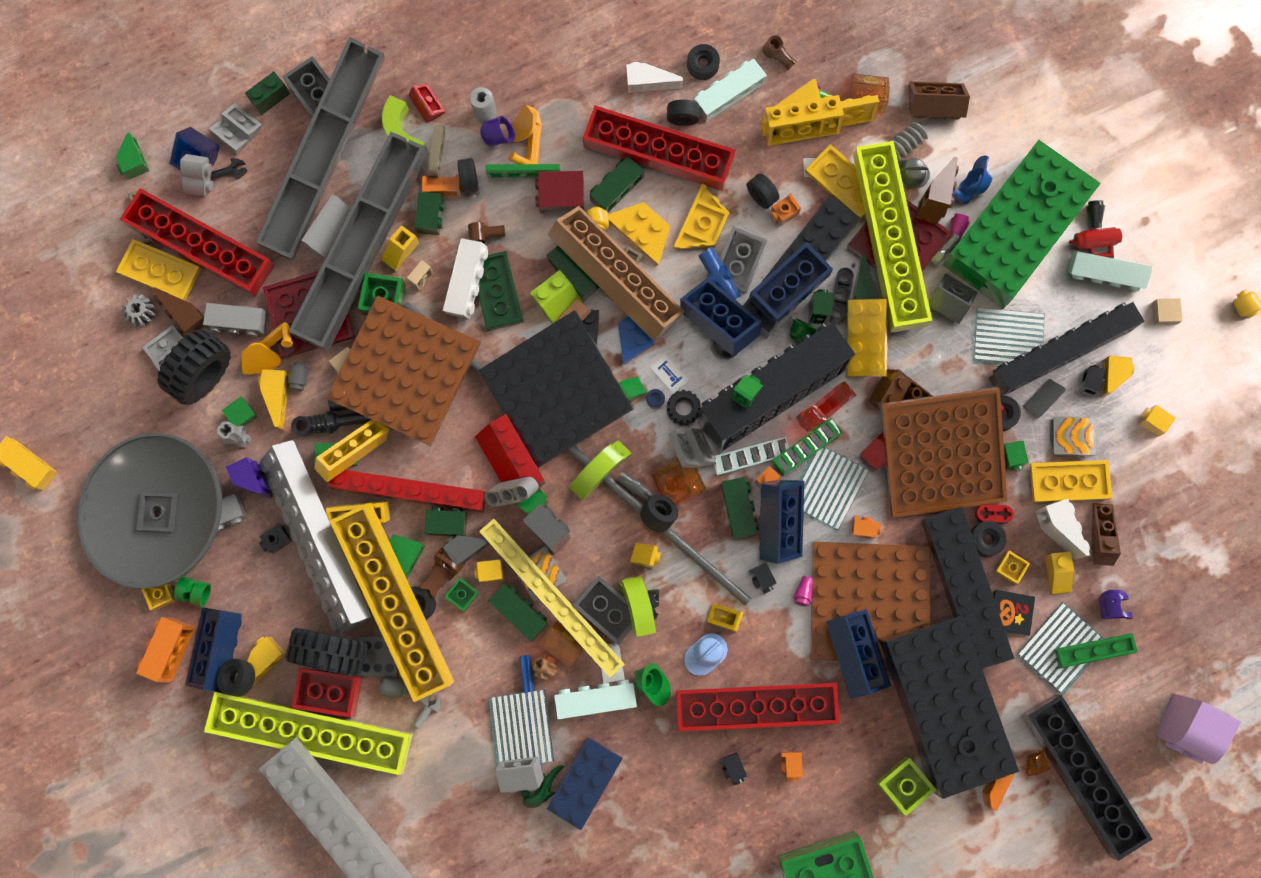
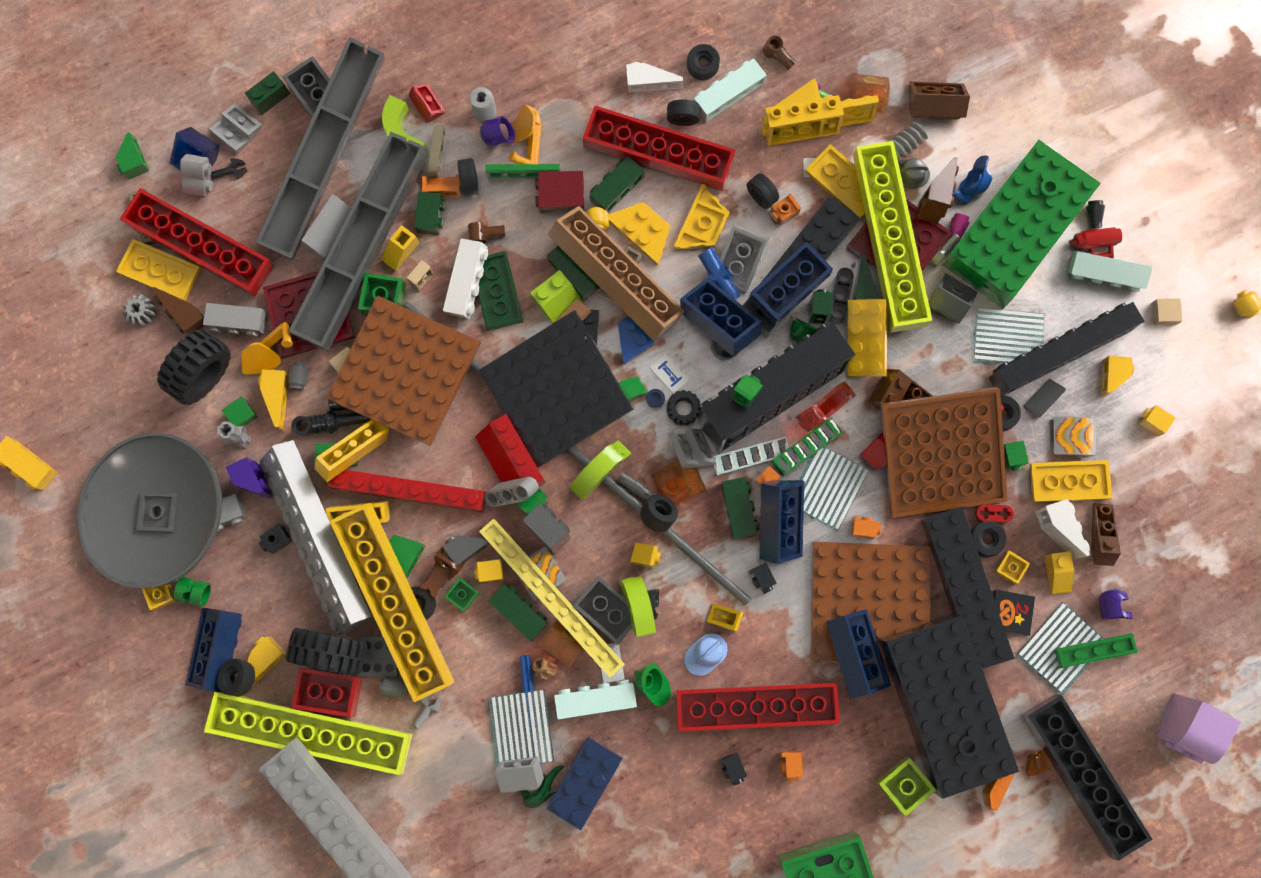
(162, 345): light grey slope -> none
(165, 649): orange brick -> none
(445, 522): dark green brick -> none
(803, 594): dark pink cone -> none
(1092, 380): black brick -> none

